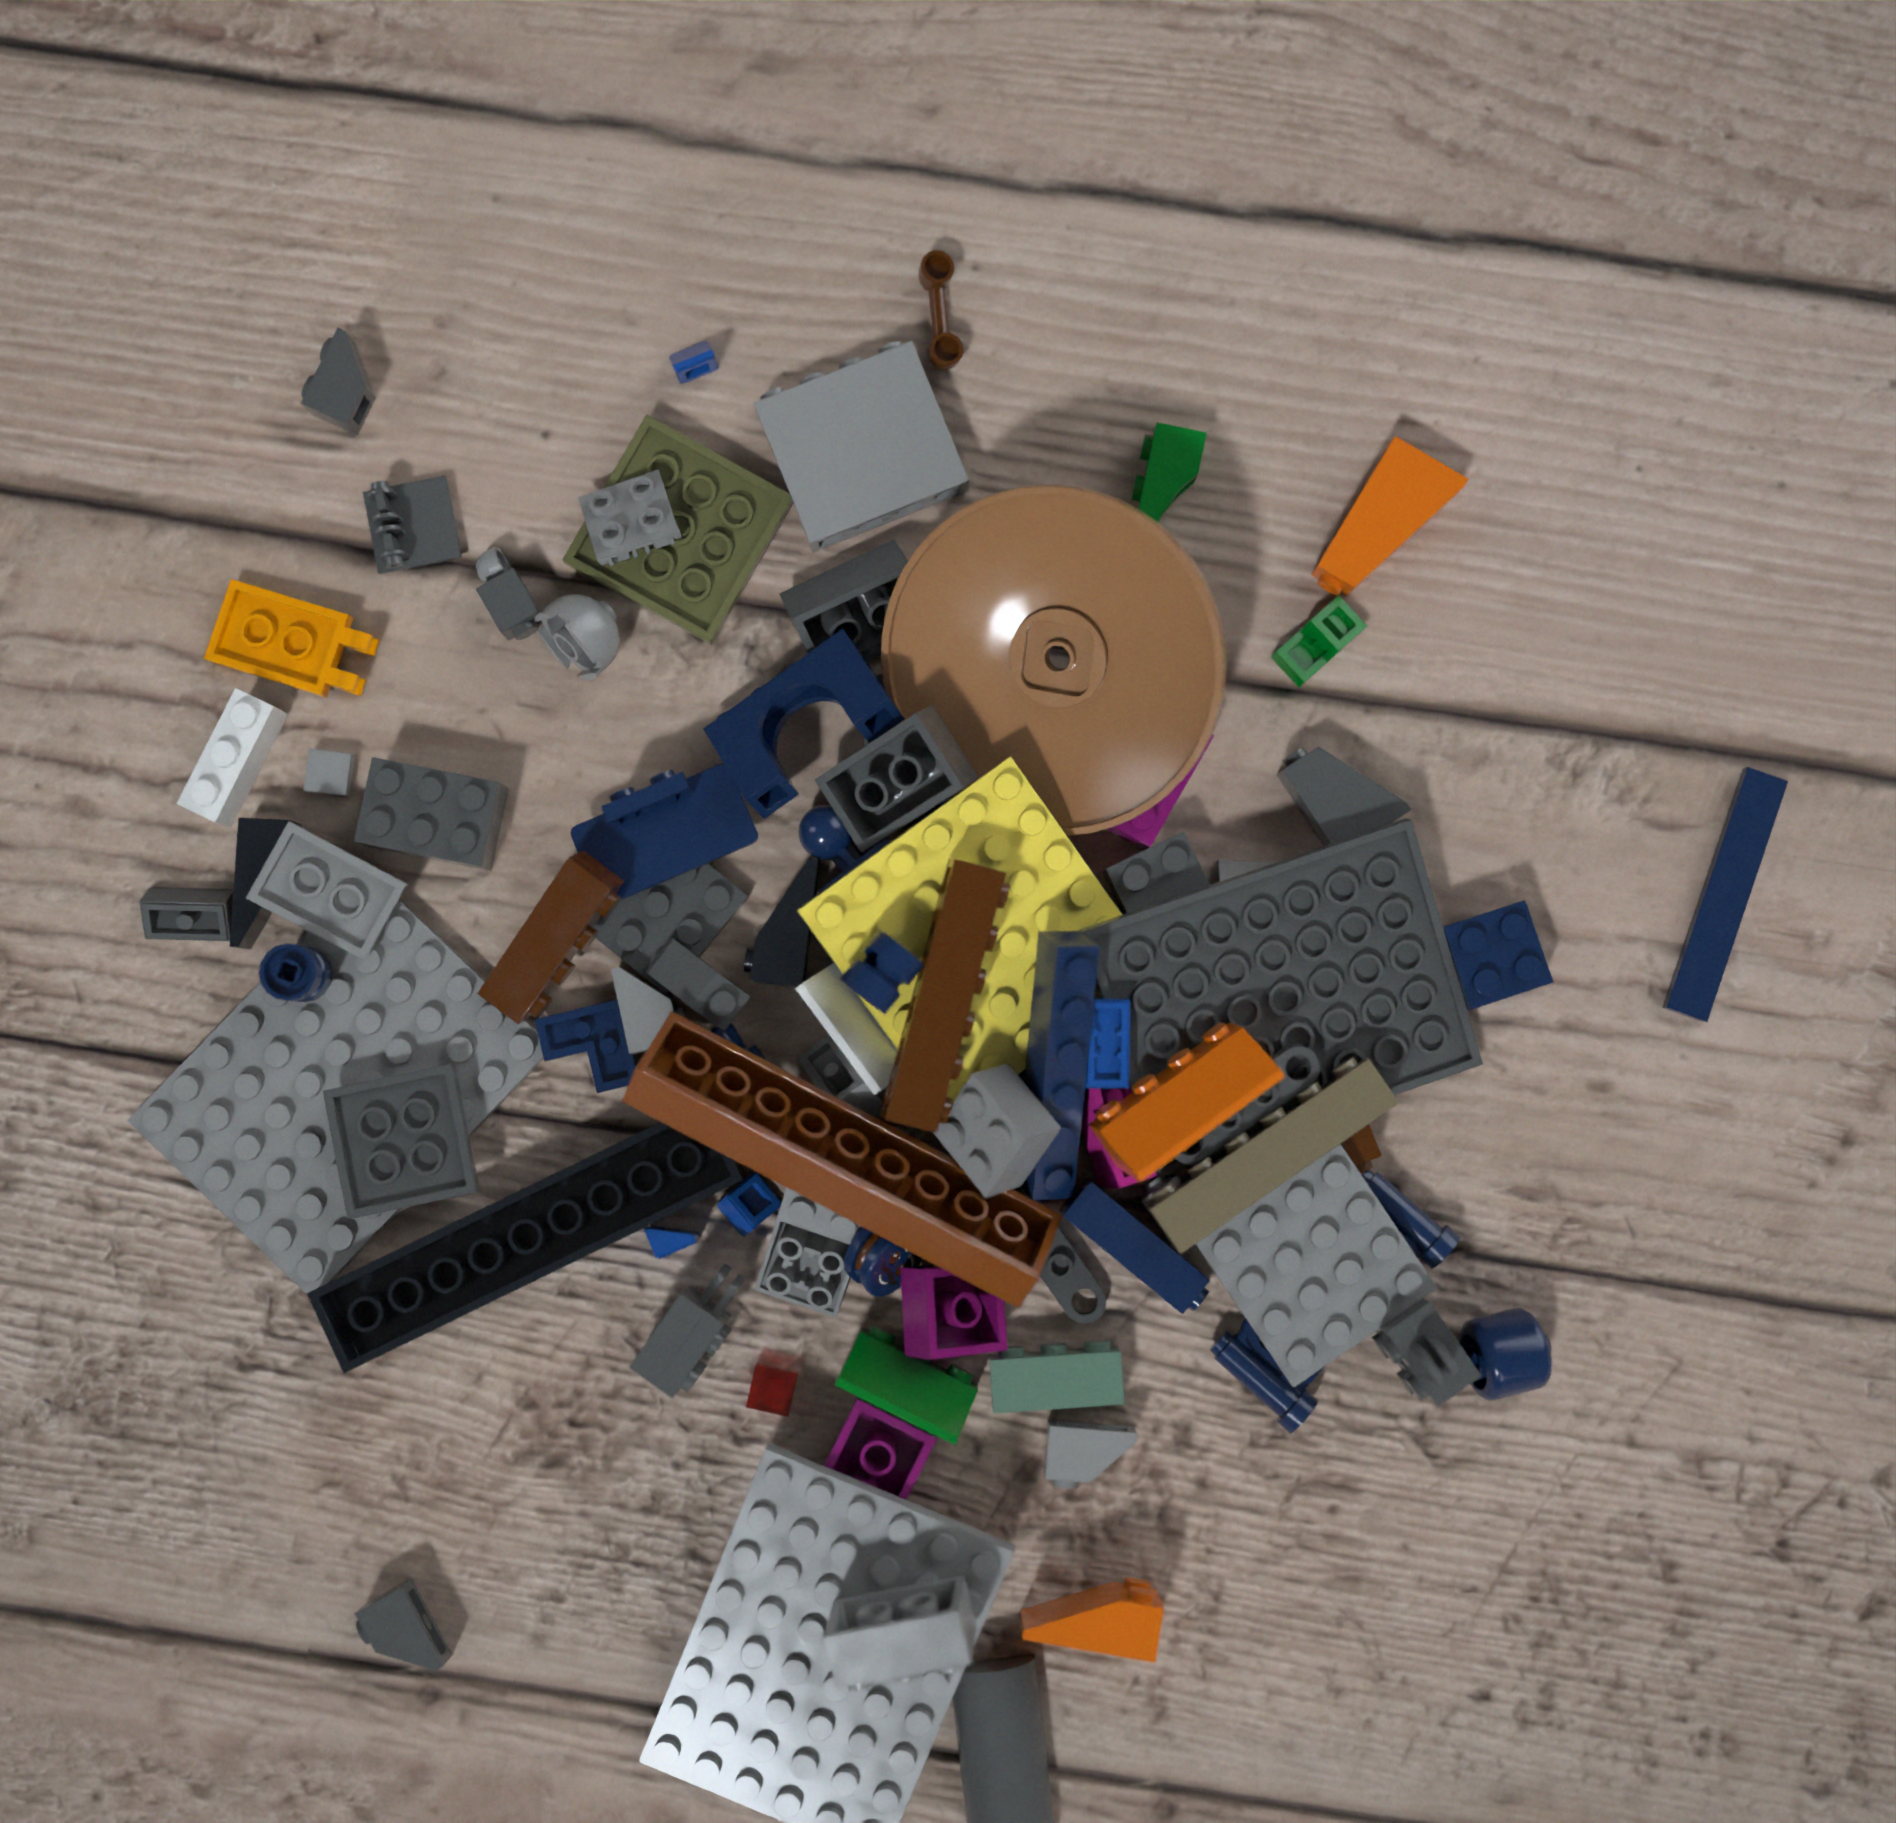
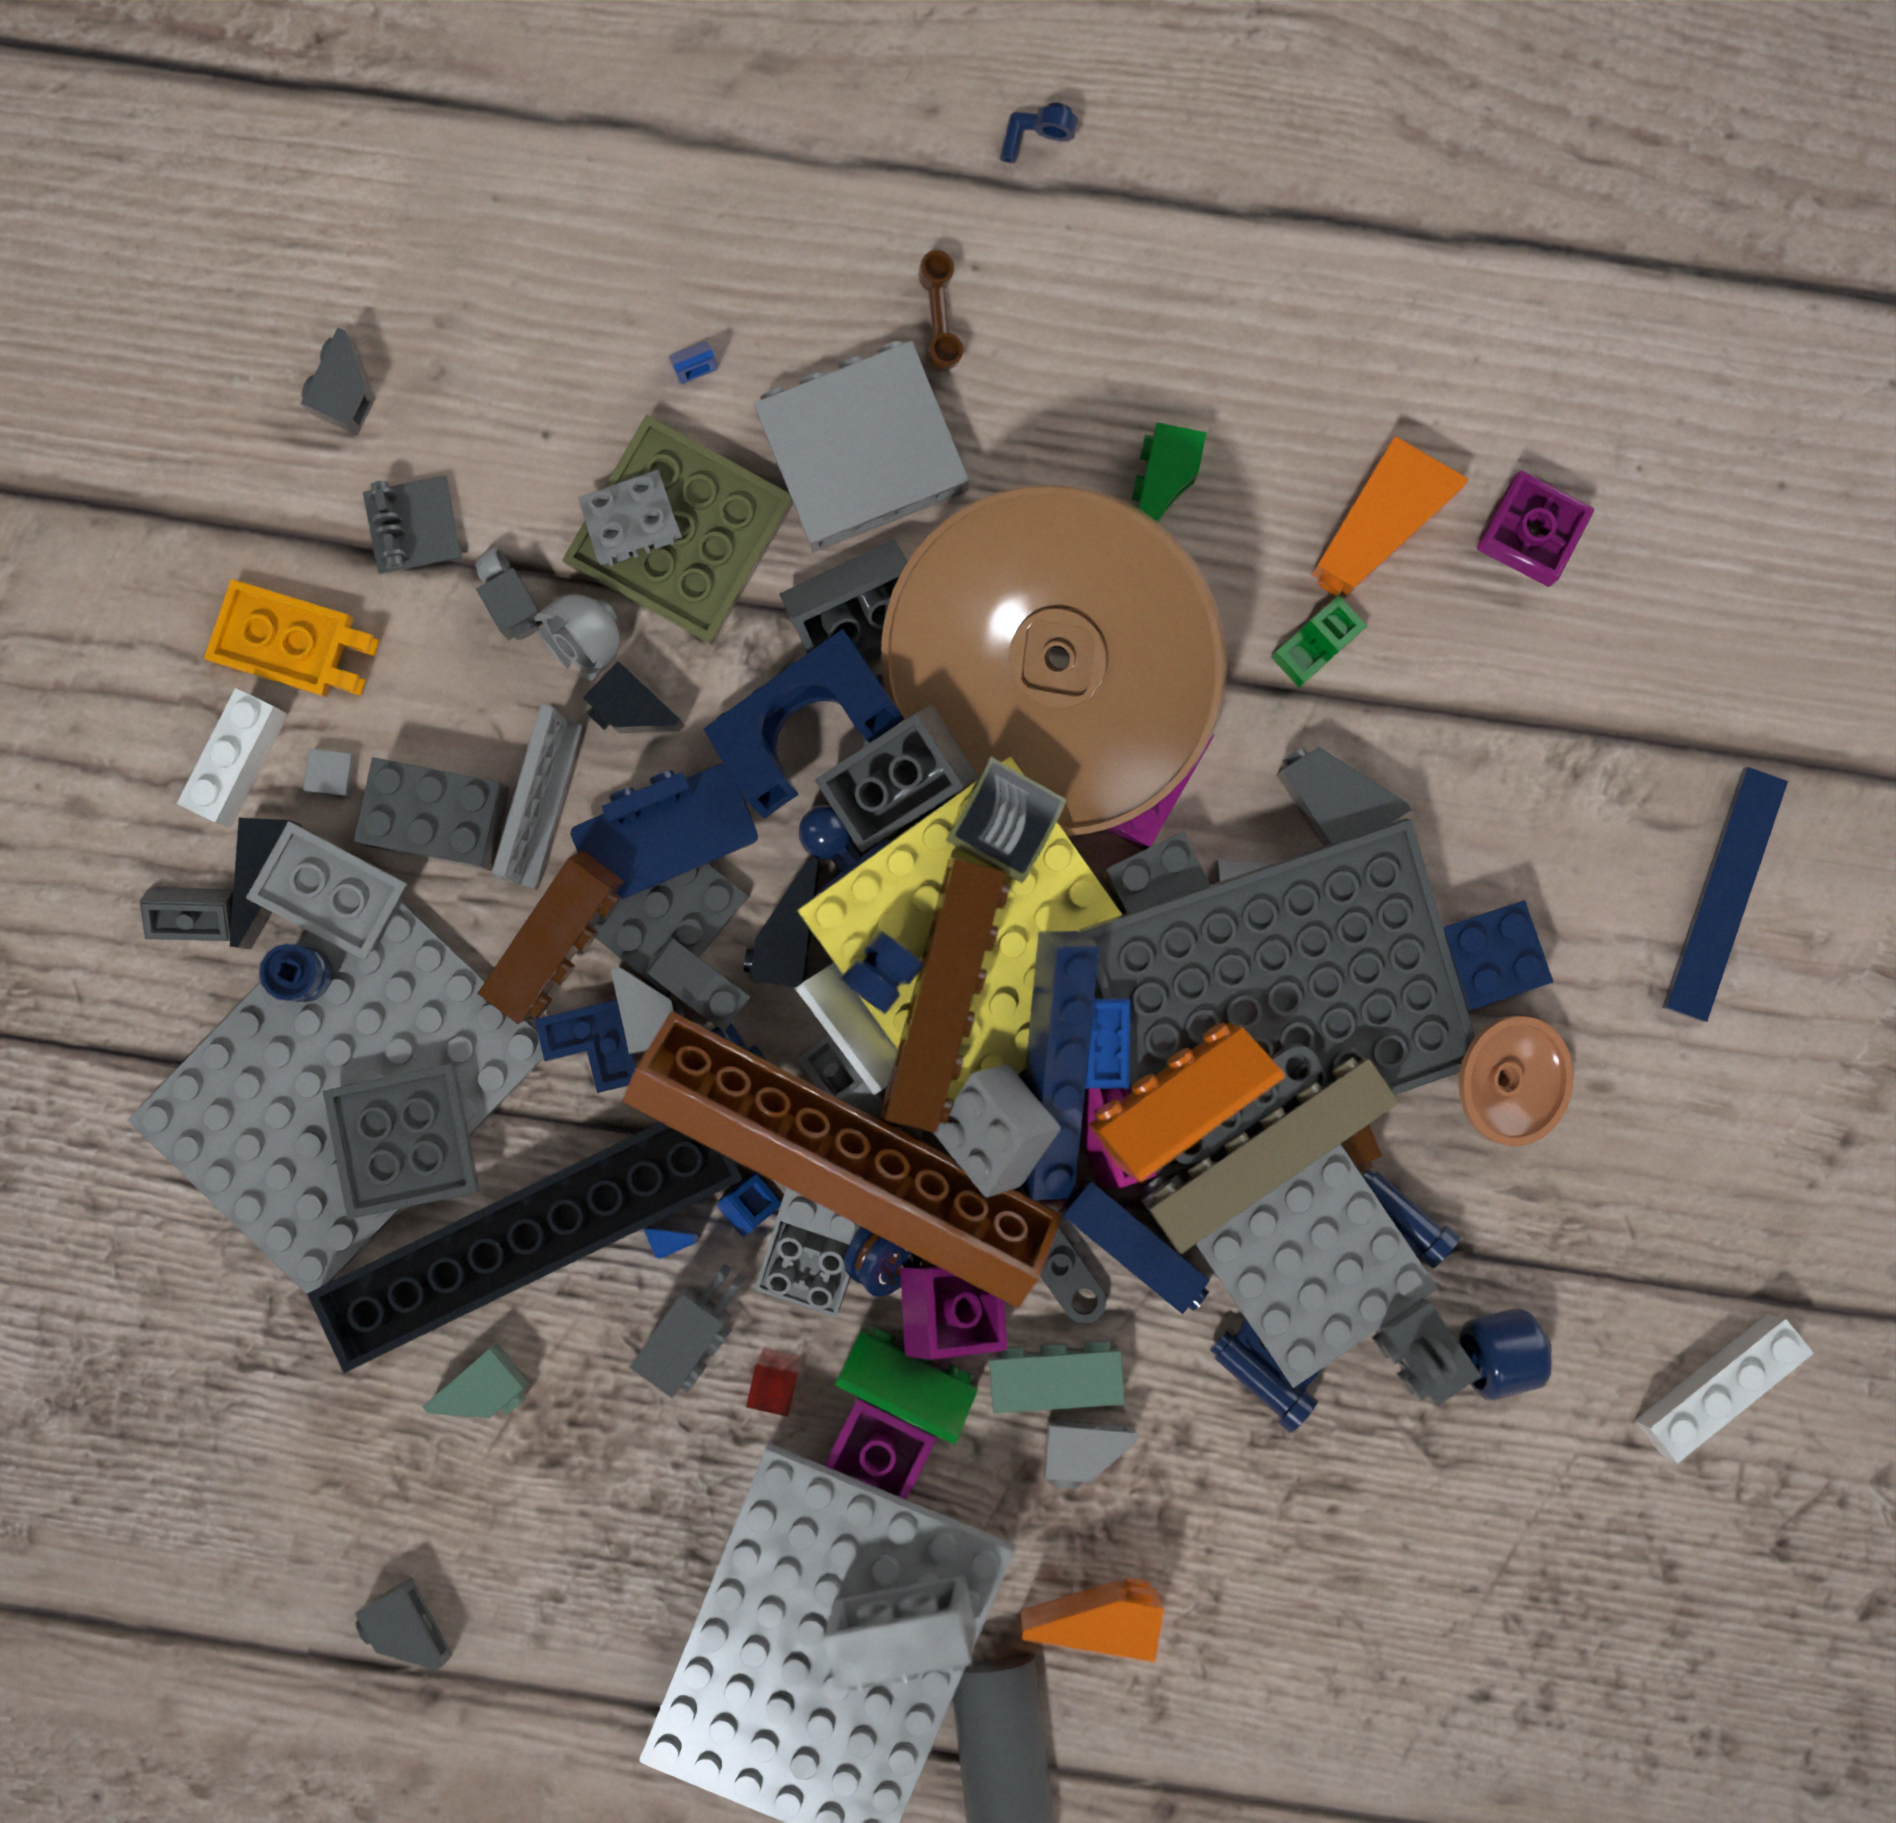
(482, 1388): none -> sand green slope
(538, 799): none -> light grey fence
(628, 705): none -> black slope
(1006, 820): none -> slope
(1052, 122): none -> dark blue plate
(1532, 1085): none -> nougat dish
(1561, 527): none -> magenta brick
(1723, 1387): none -> white brick

